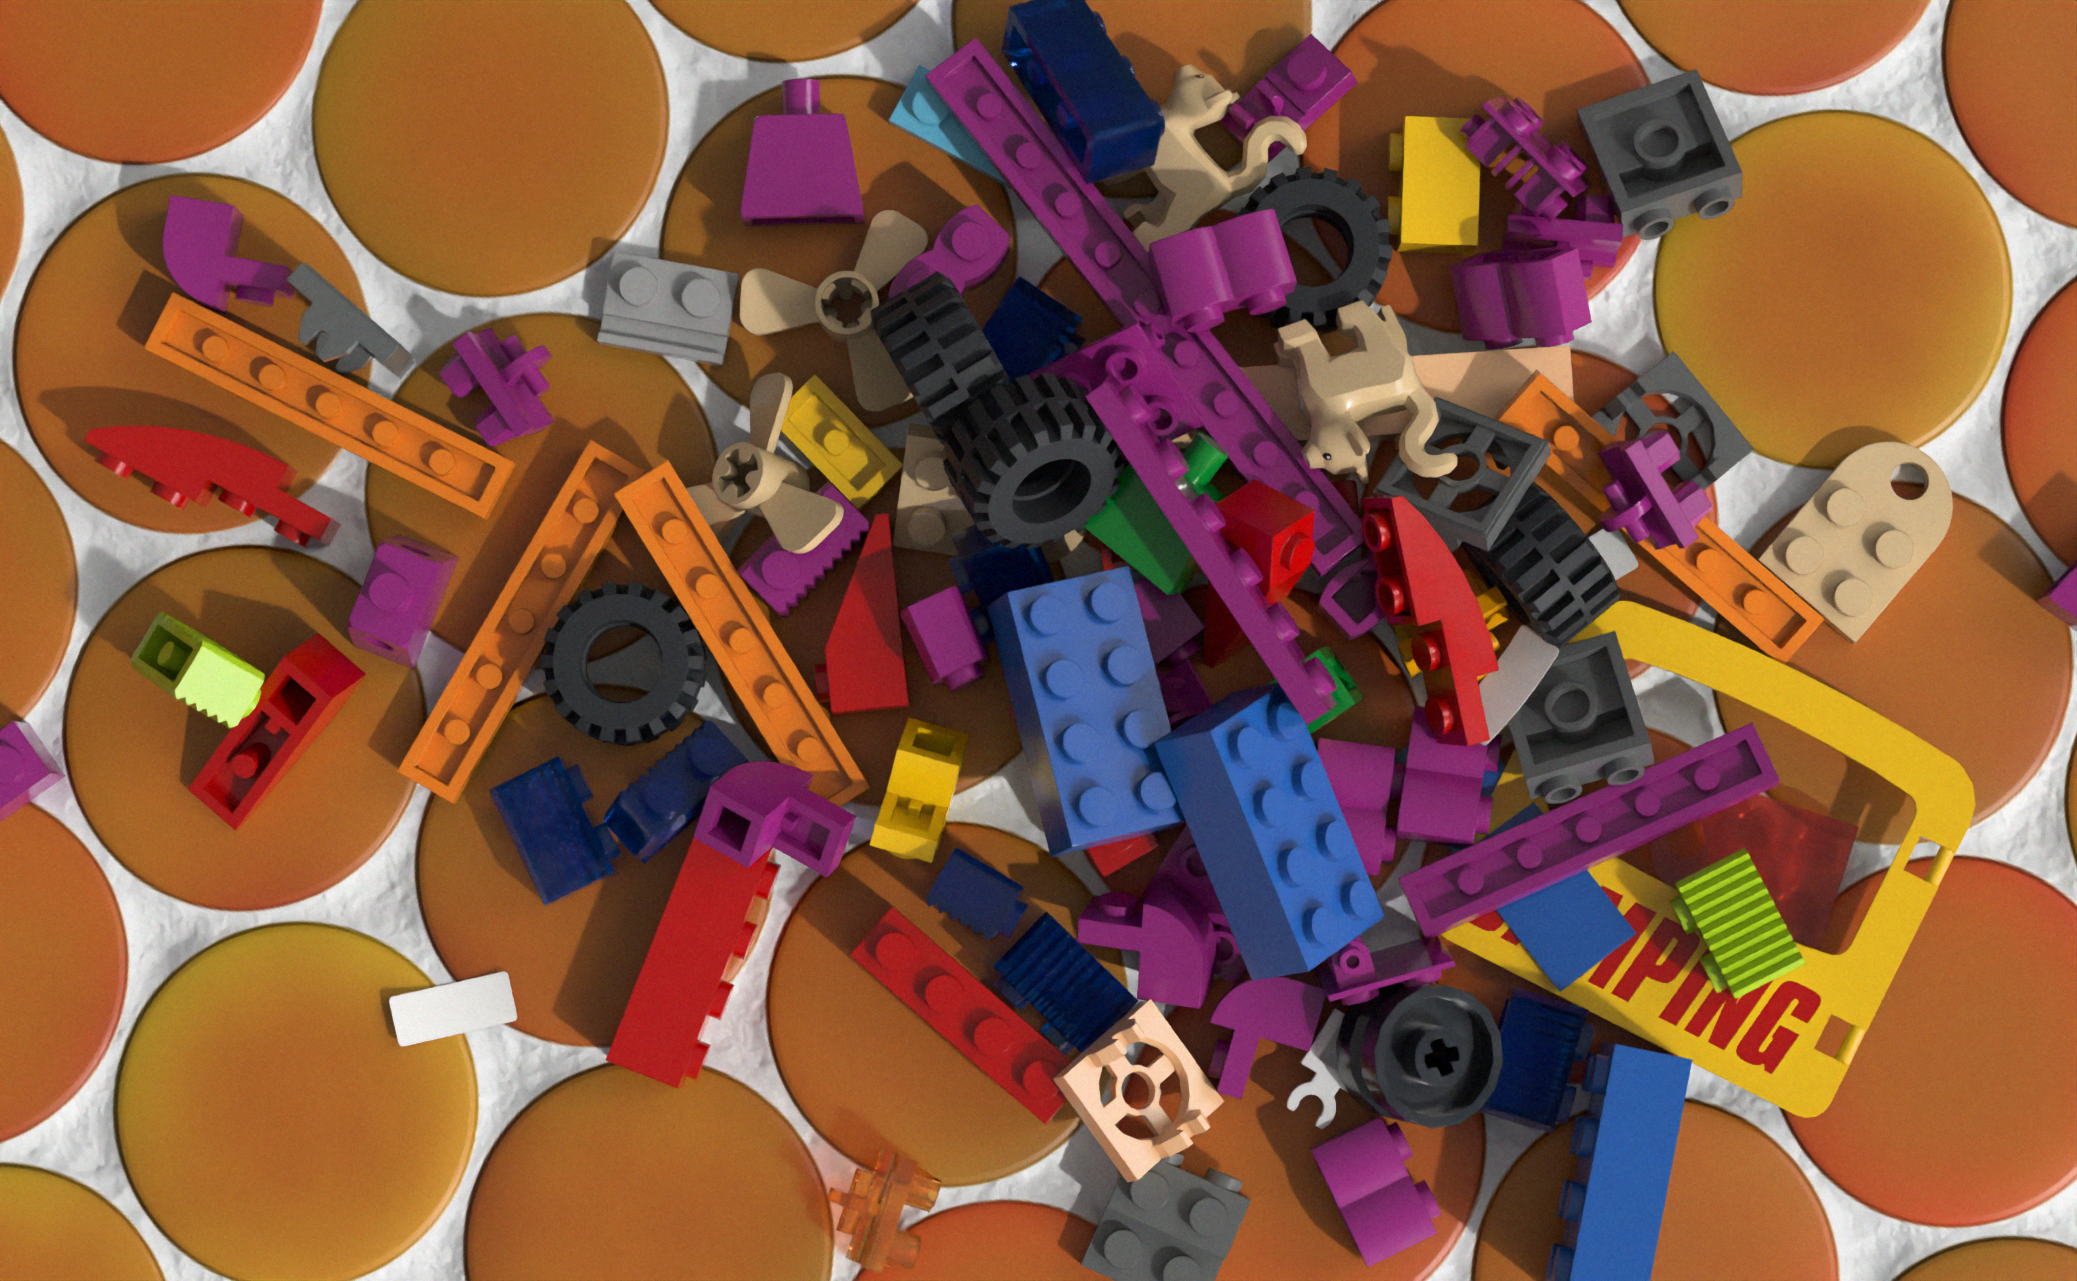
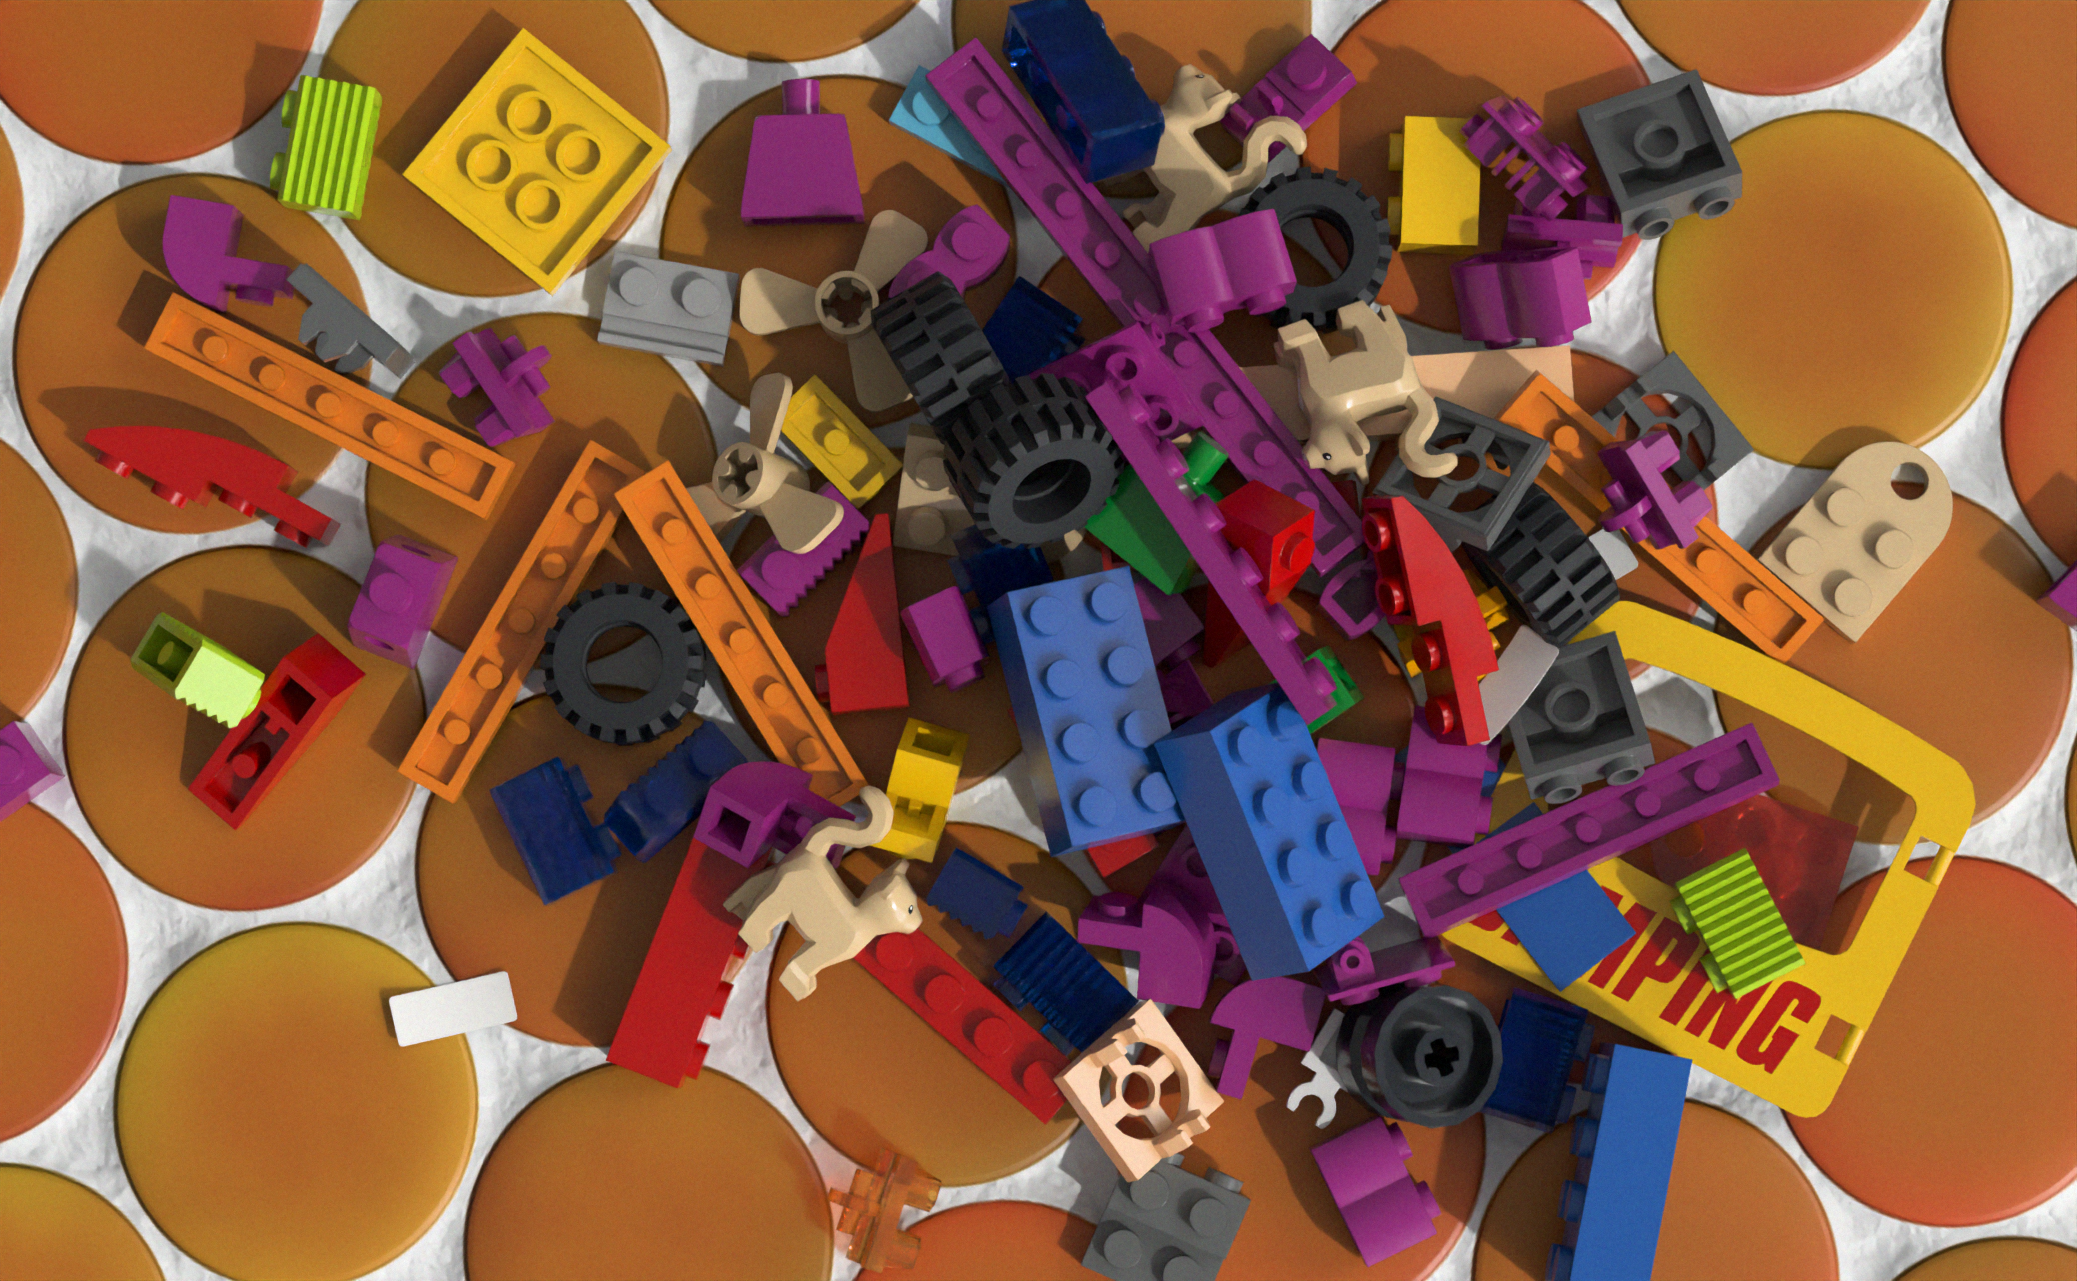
(326, 147): none -> lime brick
(537, 162): none -> yellow plate
(819, 904): none -> tan animal

